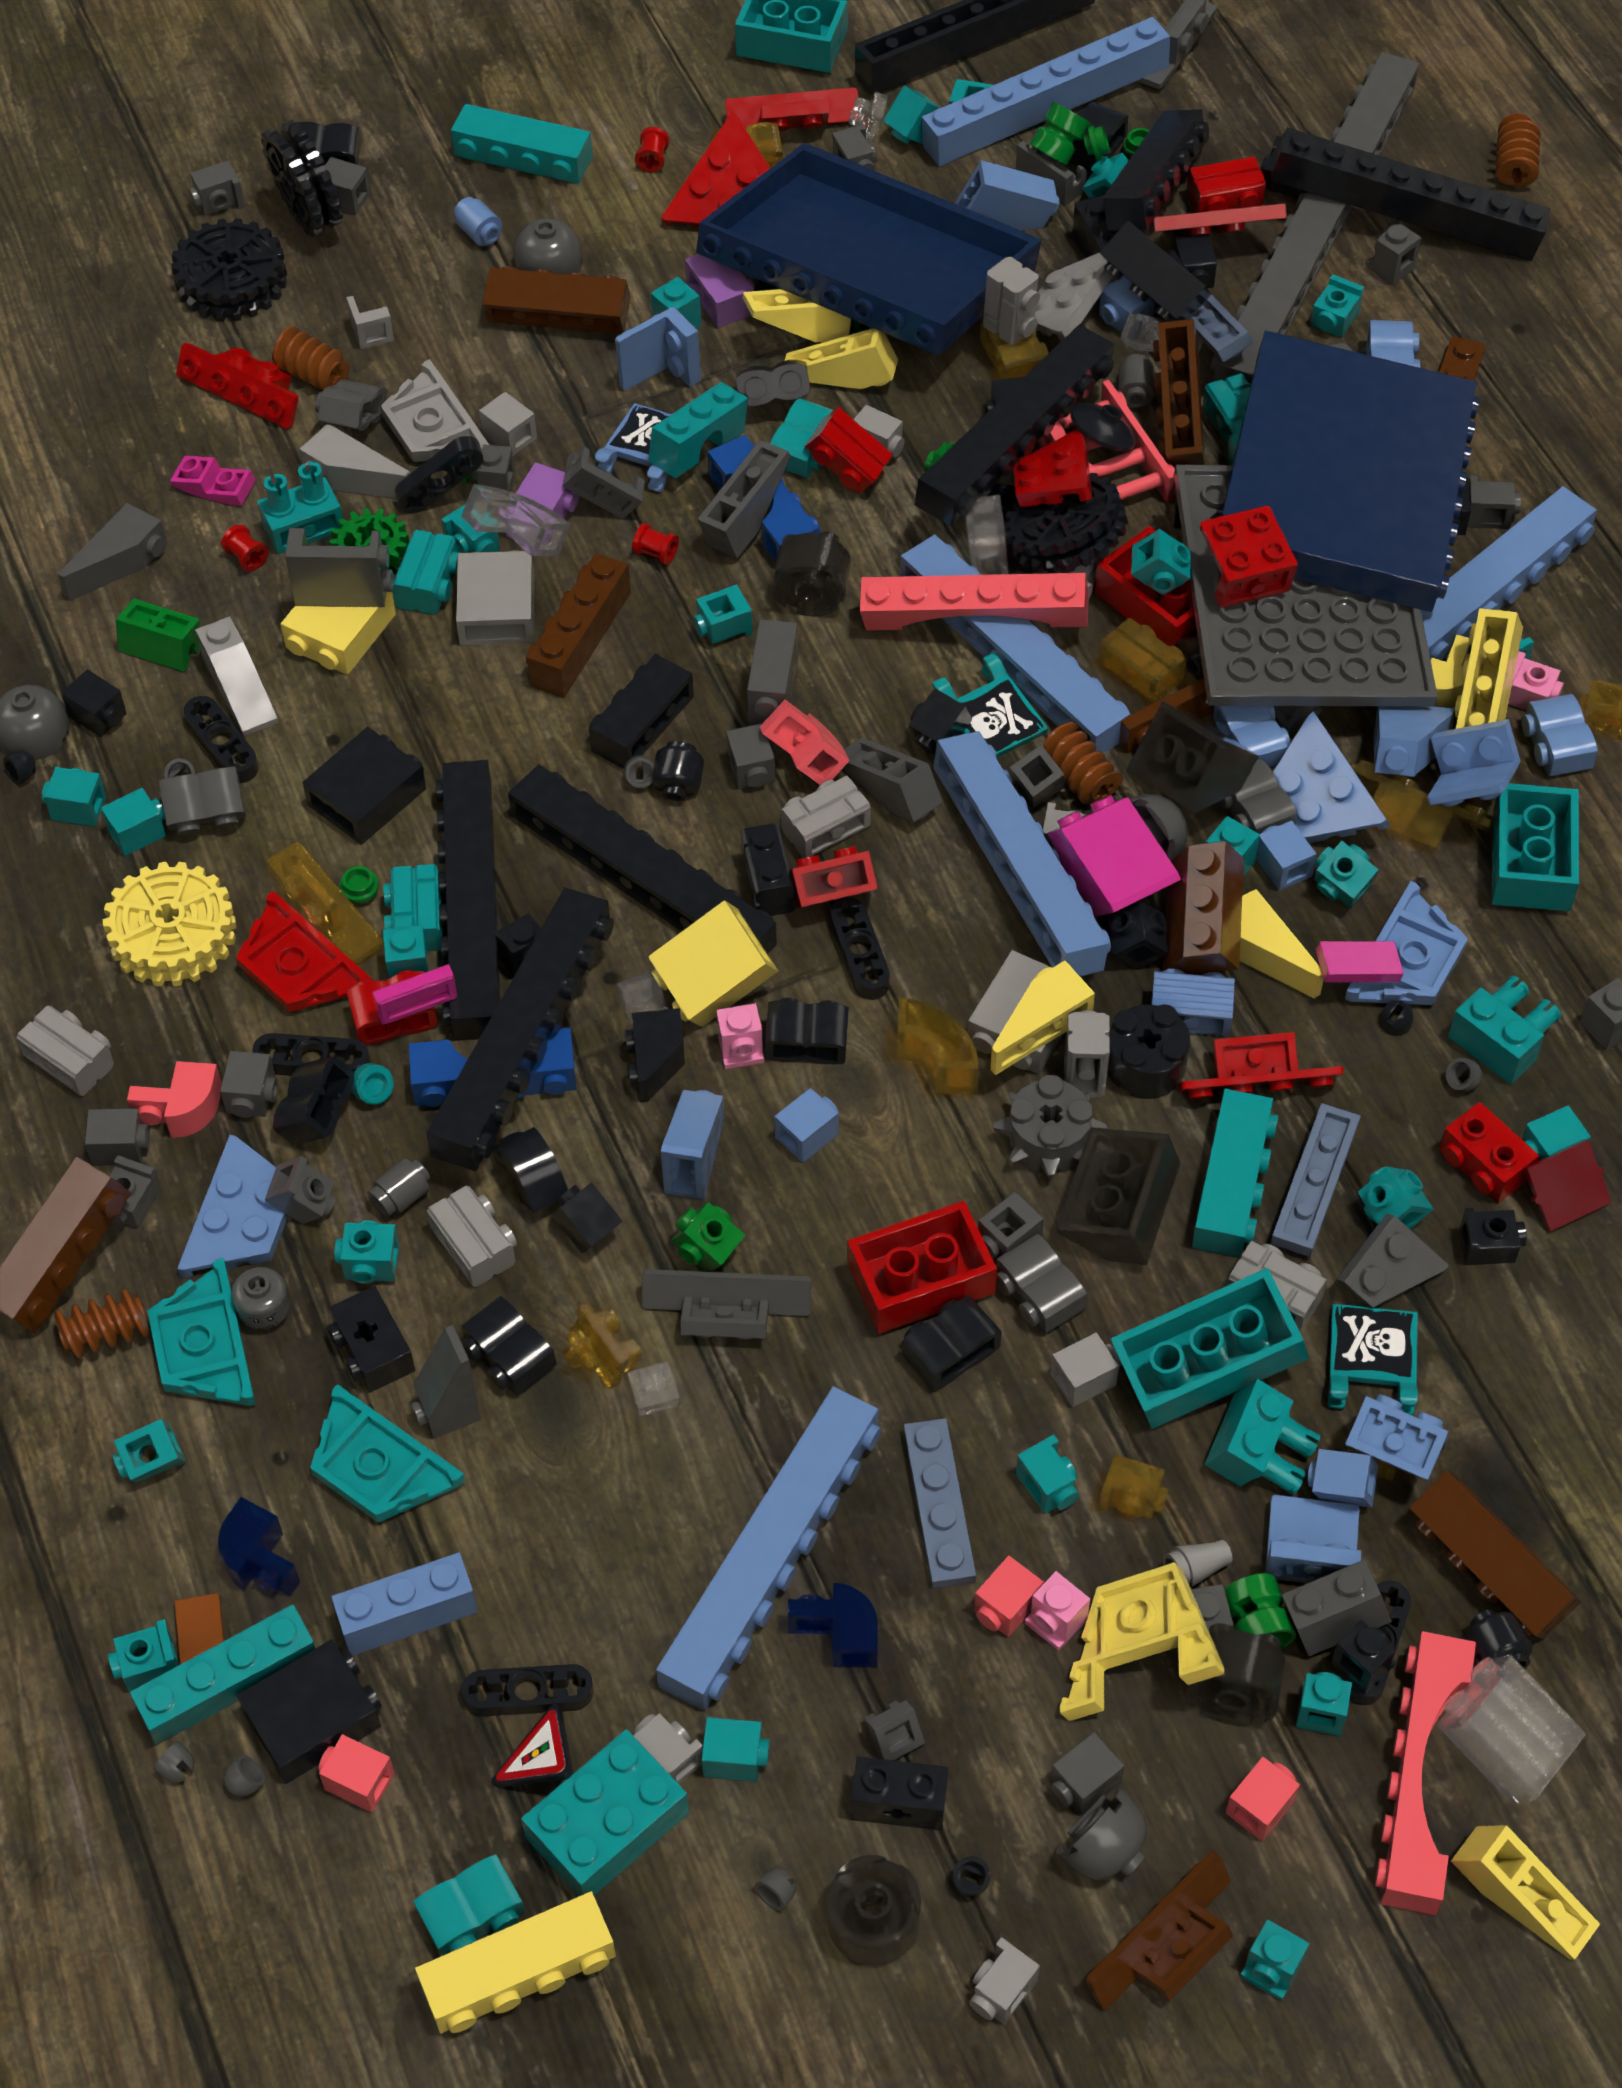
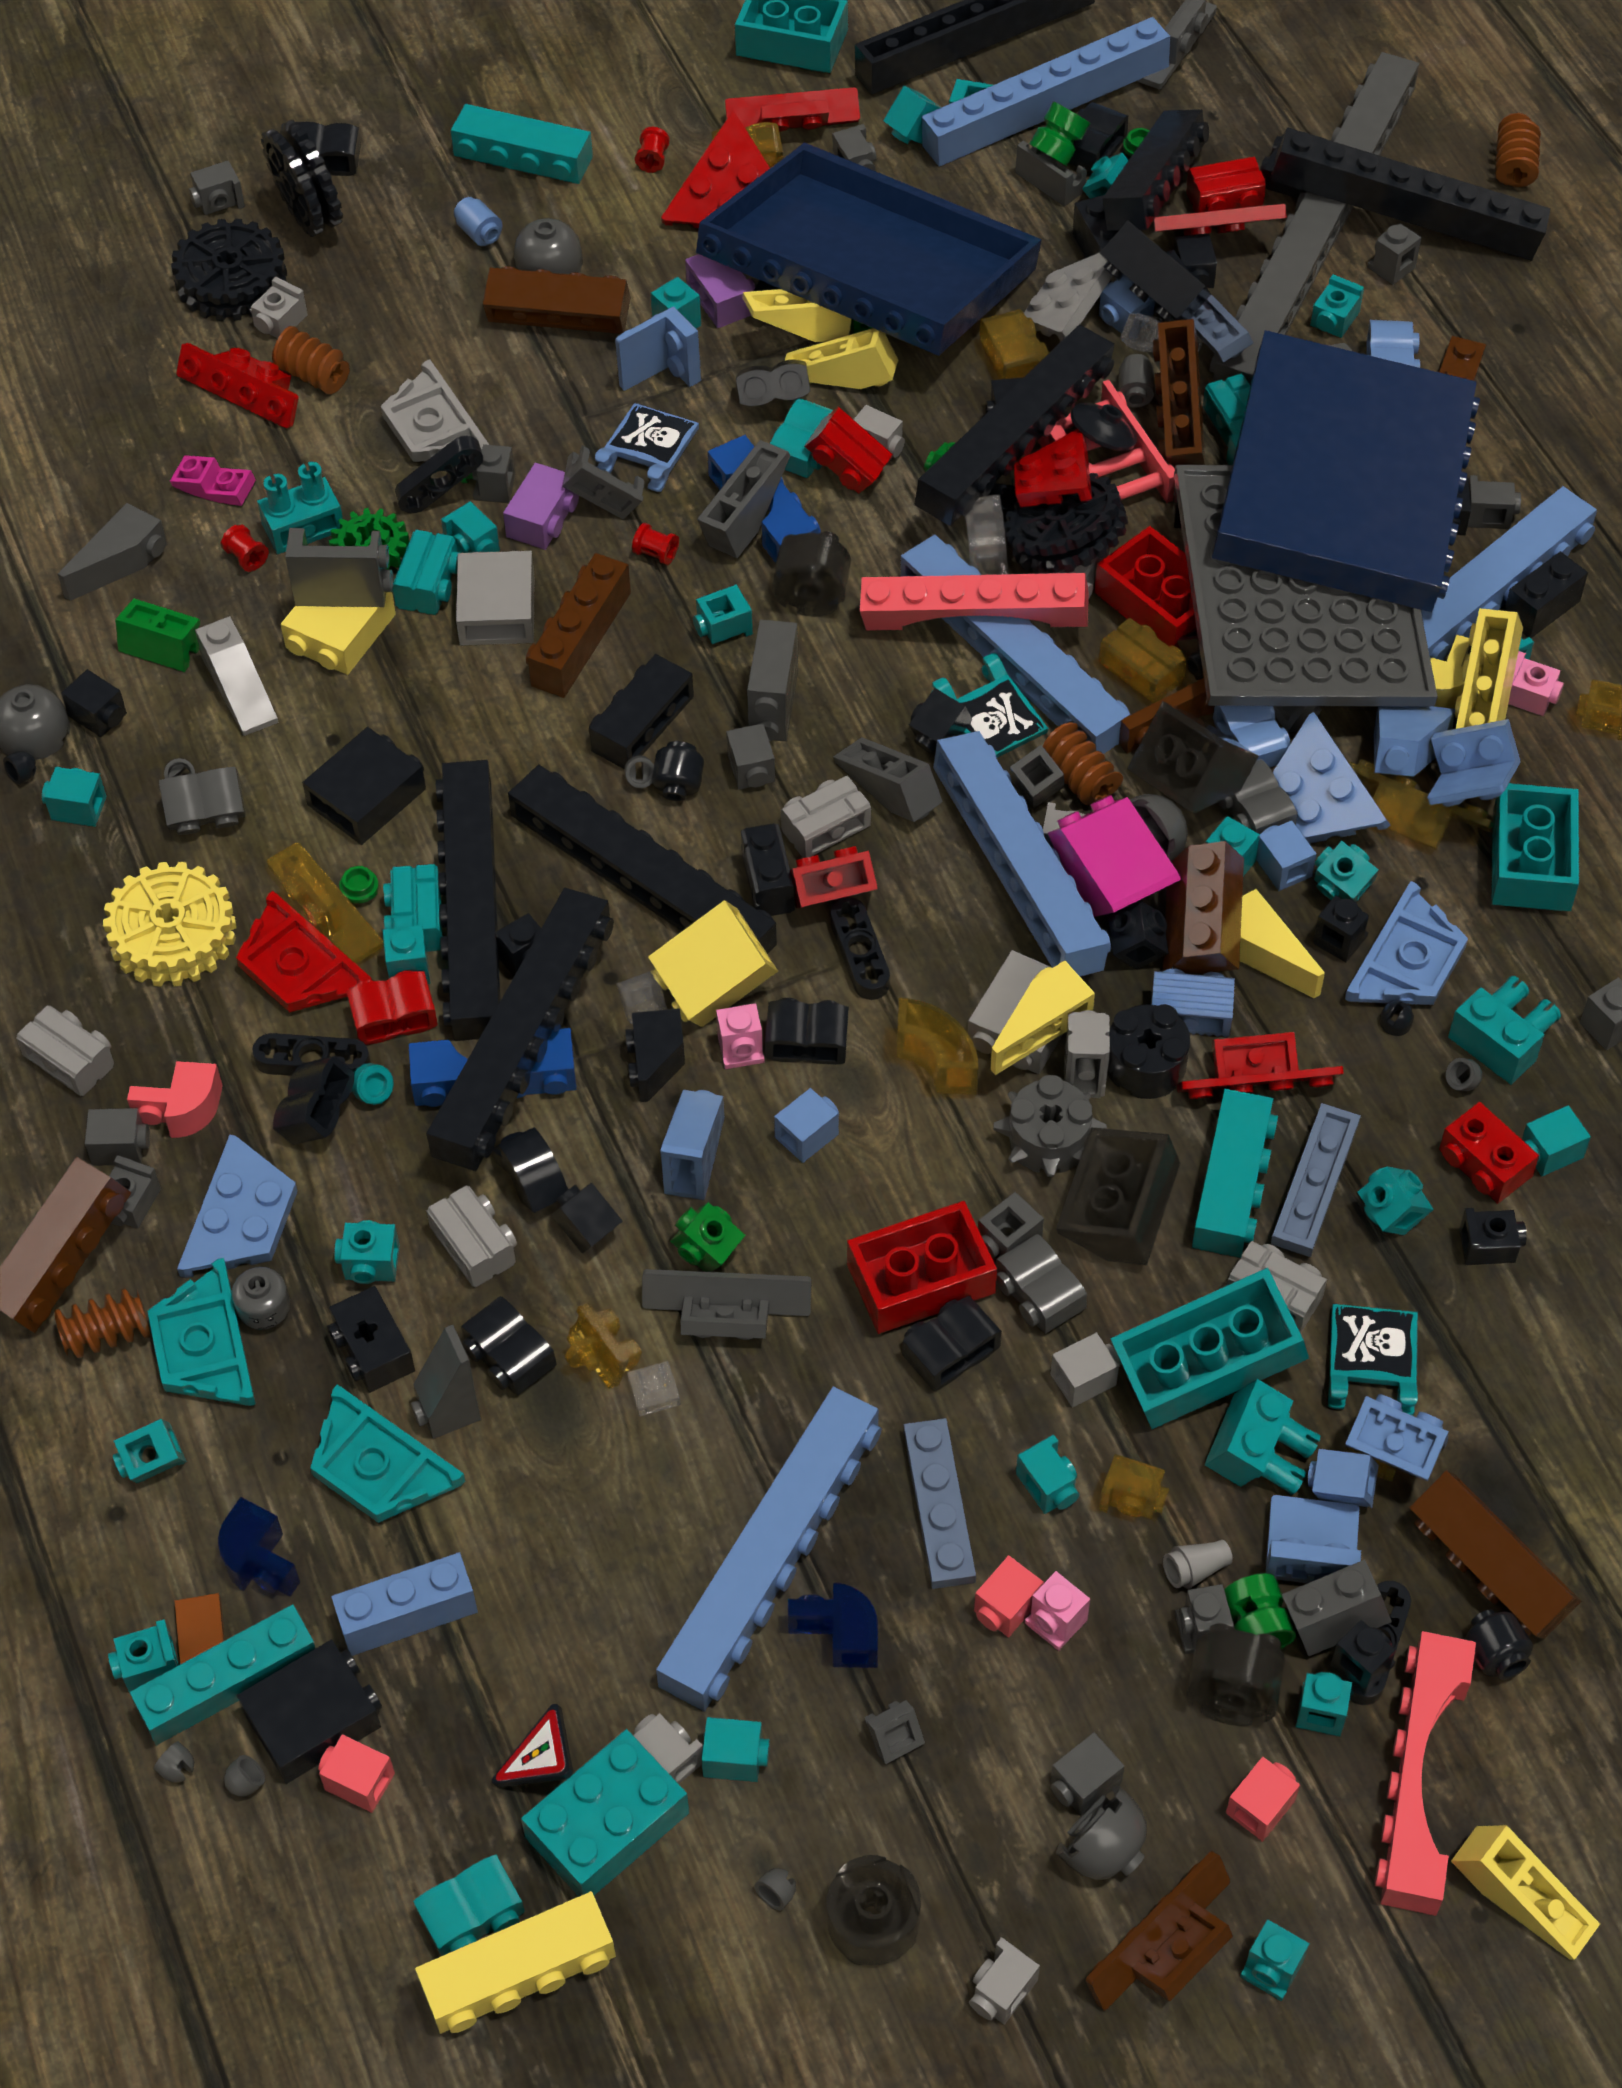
(134, 821): teal brick -> none
(218, 725): black beam -> none
(248, 1084): dark grey brick -> none
(279, 308): none -> light grey brick
(301, 1191): dark grey brick -> none
(350, 404): dark grey brick -> none
(351, 184): dark grey brick -> none
(352, 465): light grey slope -> none
(370, 327): light grey panel -> none
(399, 1187): dark grey brick -> none
(415, 994): dark pink tile -> none
(508, 423): light grey panel -> none
(513, 1677): black beam -> none
(524, 520): clear brick -> none
(711, 416): teal arch -> none
(807, 741): coral brick -> none
(870, 115): clear tile -> none
(899, 1793): black brick -> none
(975, 1866): black hinge -> none
(1010, 196): medium blue slope -> none
(1011, 300): light grey brick -> none
(1096, 142): green plate -> none
(1136, 1621): light yellow wing -> none
(1161, 562): teal brick -> none
(1250, 556): red bracket -> none
(1346, 919): none -> black brick
(1359, 961): dark pink tile -> none
(1389, 1263): dark grey wing -> none
(1510, 1728): clear brick -> none
(1547, 593): none -> black brick
(1559, 735): medium blue brick -> none
(1567, 1185): dark red piece -> none

